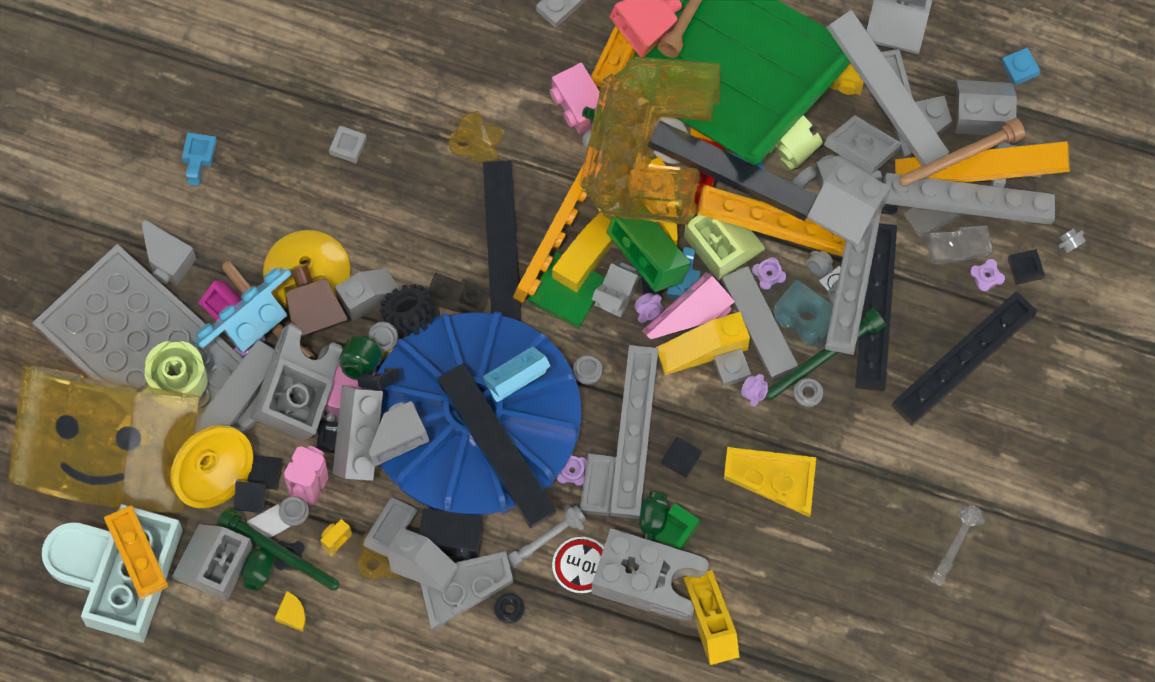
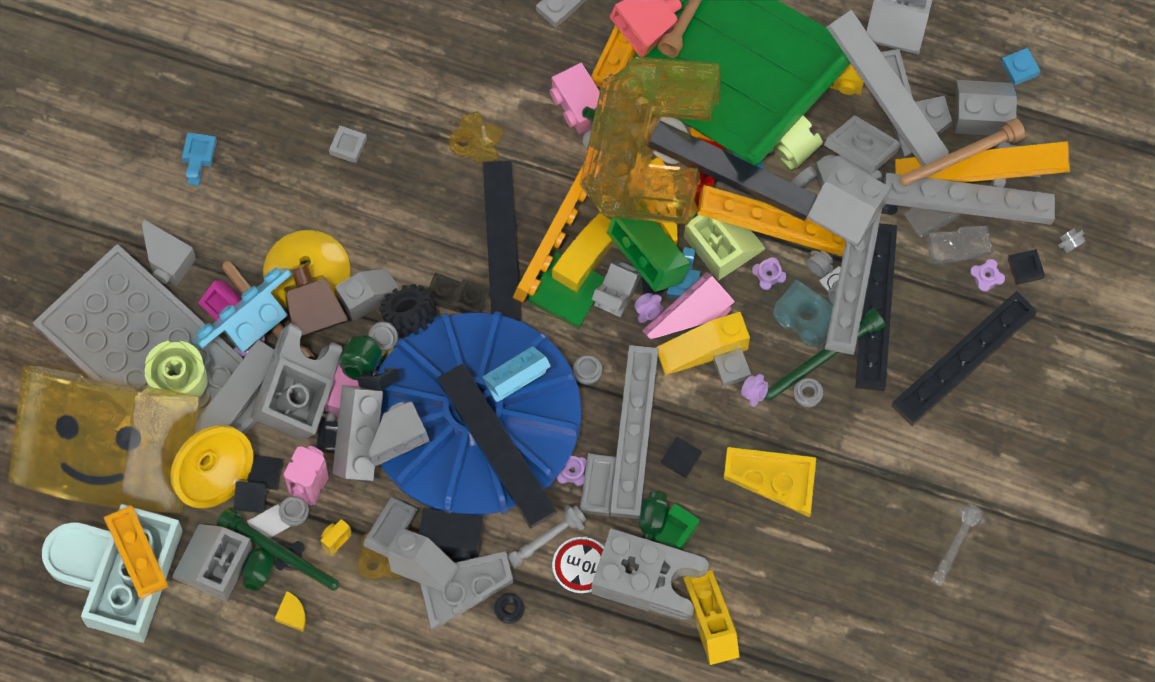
(759, 323): light grey tile -> none

